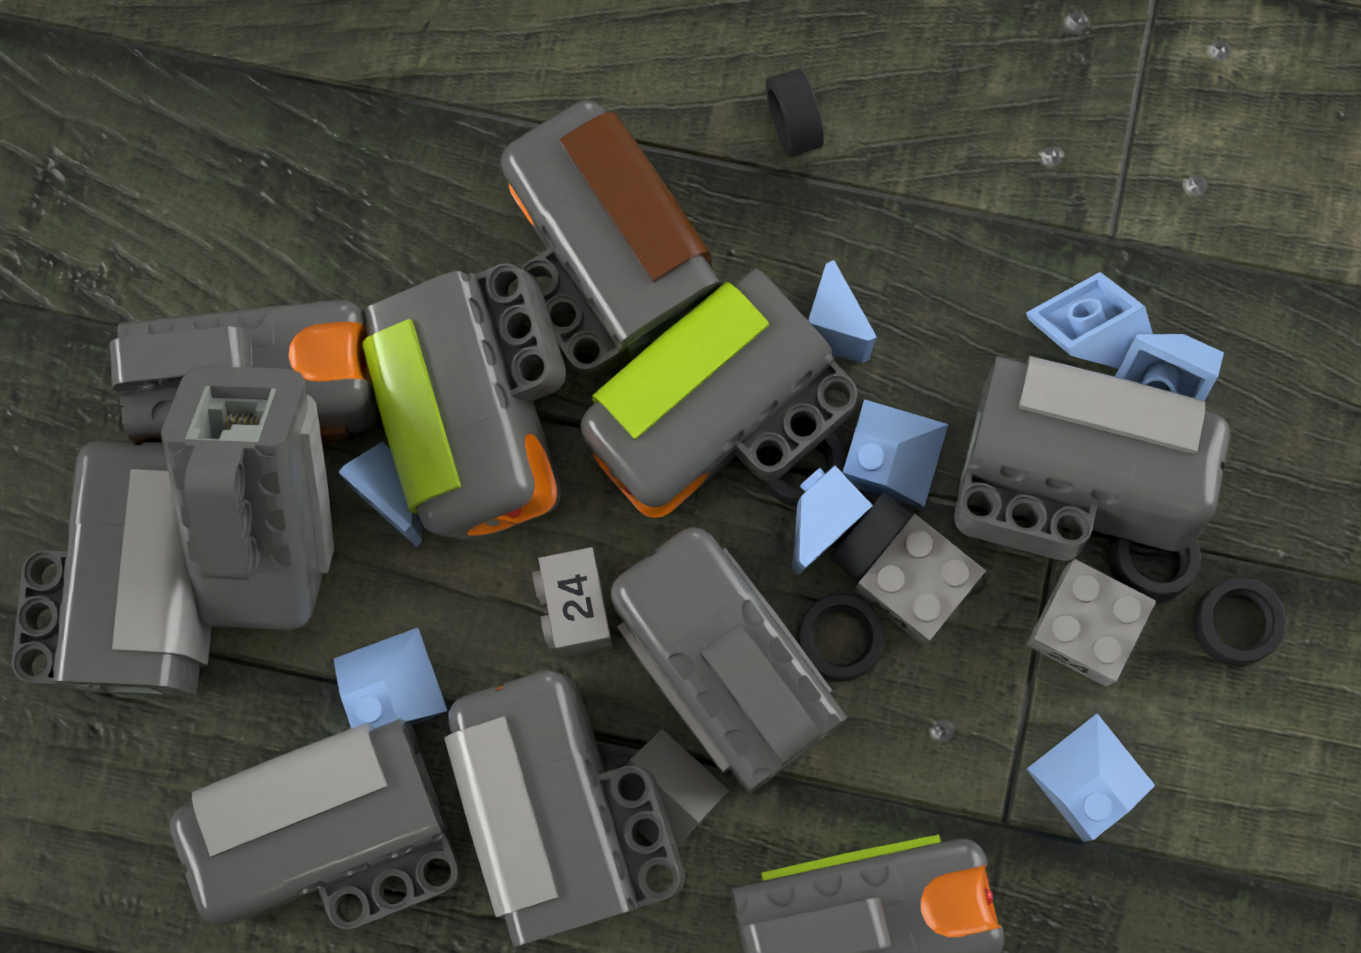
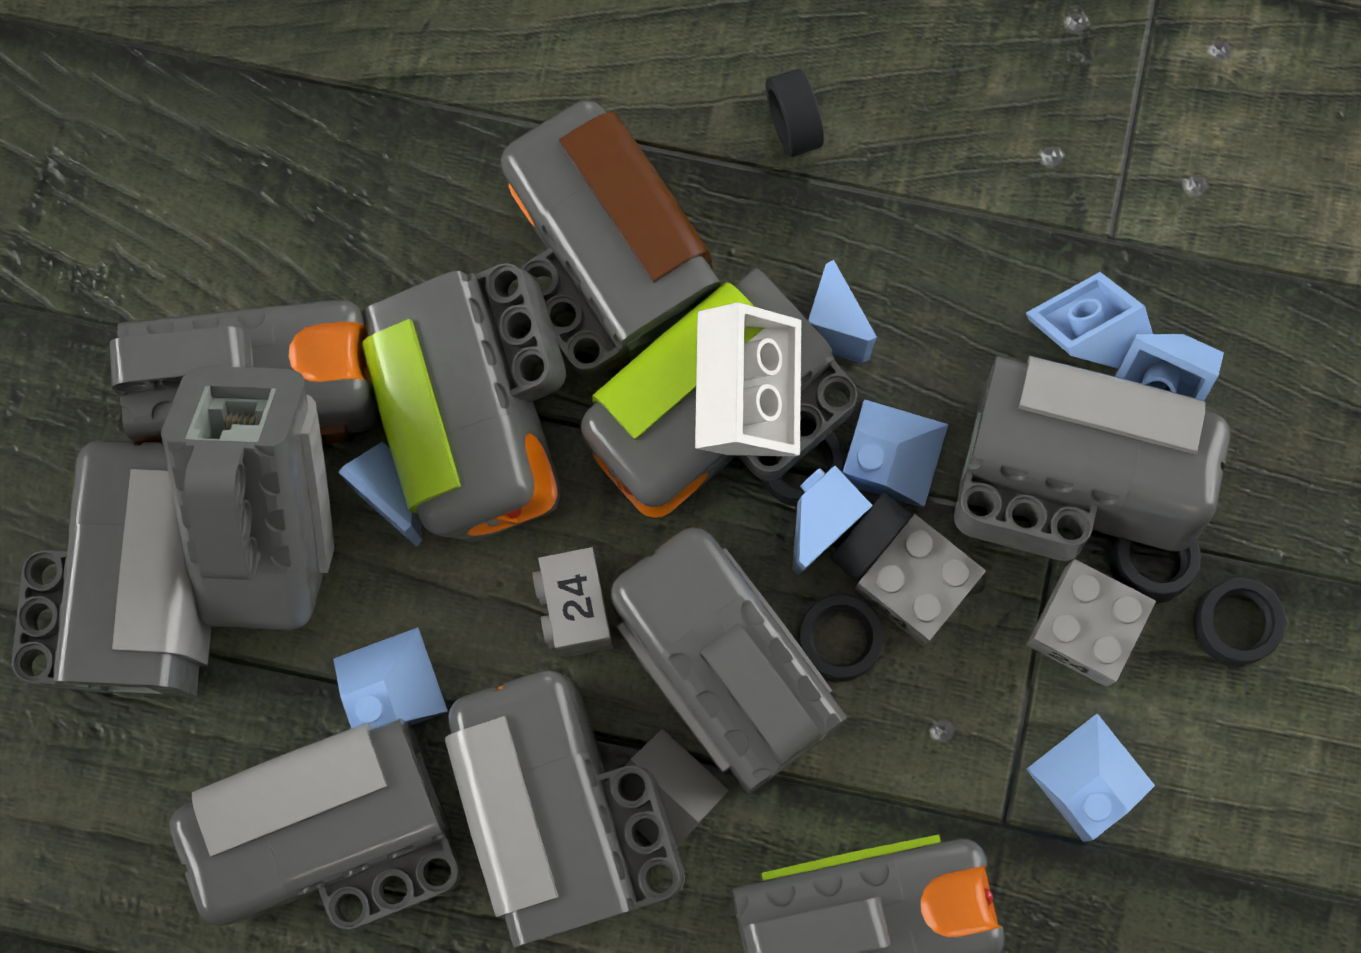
(748, 389): none -> white slope

